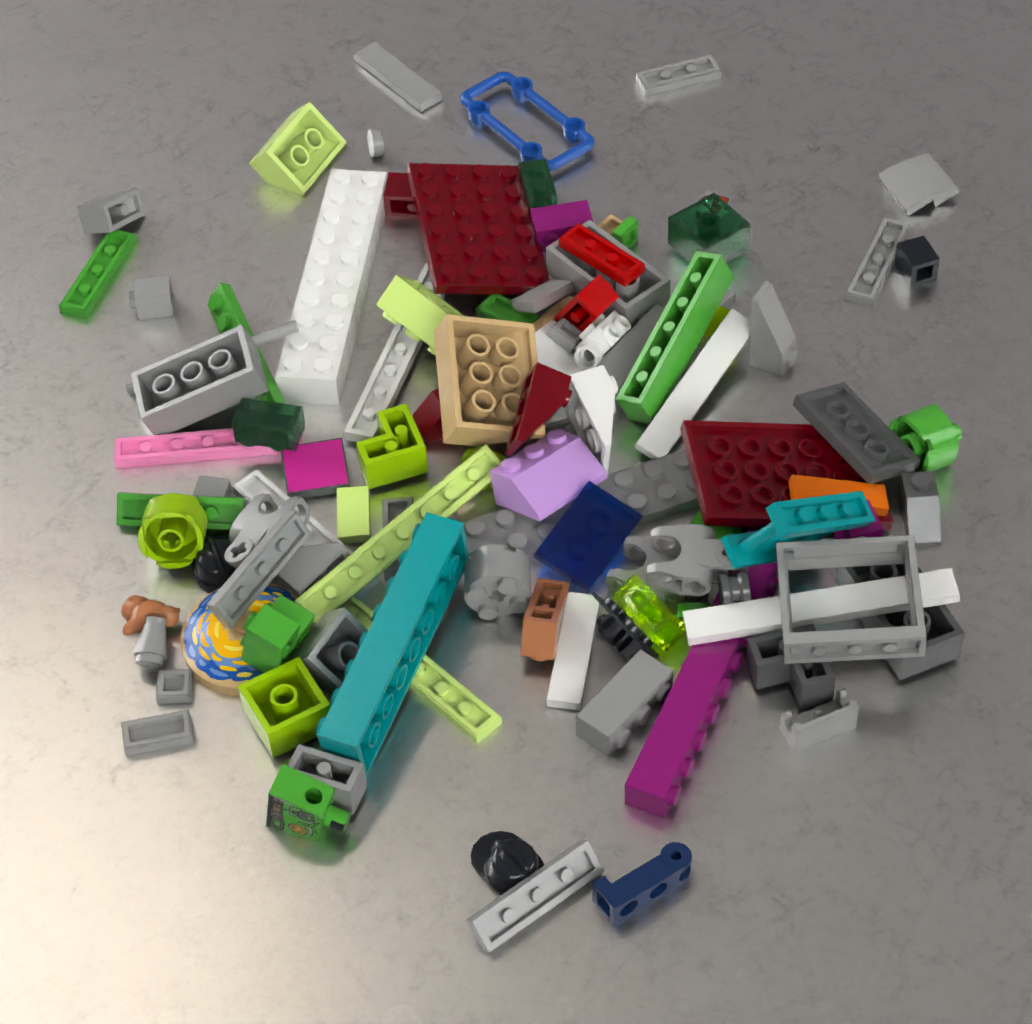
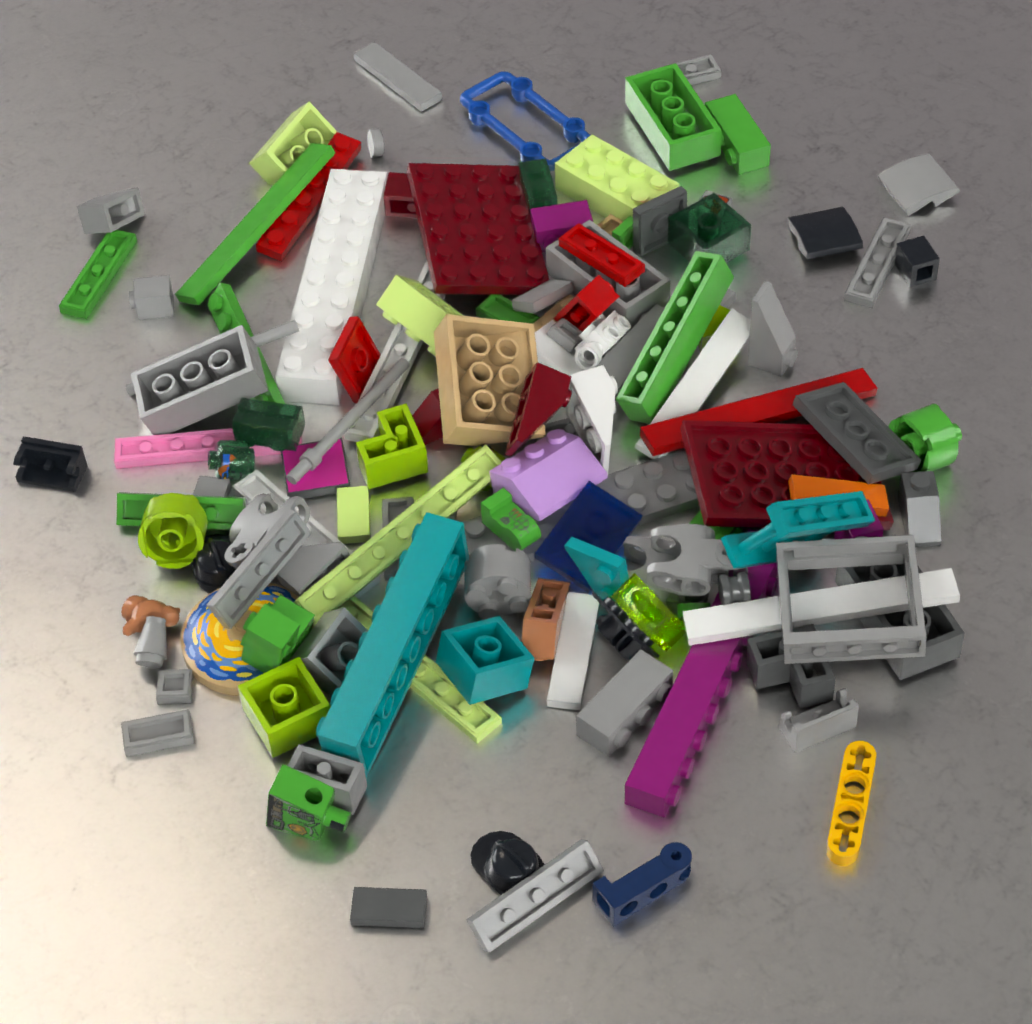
(50, 464): none -> black hinge
(231, 460): none -> clear green head
(254, 224): none -> bright green tile
(295, 218): none -> red plate
(313, 457): none -> light grey bar
(354, 357): none -> red tile
(388, 907): none -> dark grey tile
(484, 659): none -> teal brick
(509, 521): none -> bright green leg
(600, 568): none -> teal wing
(608, 178): none -> yellowish green brick
(651, 220): none -> dark grey tile
(673, 116): none -> bright green brick
(741, 138): none -> bright green brick
(764, 408): none -> red tile
(825, 232): none -> black slope
(851, 802): none -> yellow beam

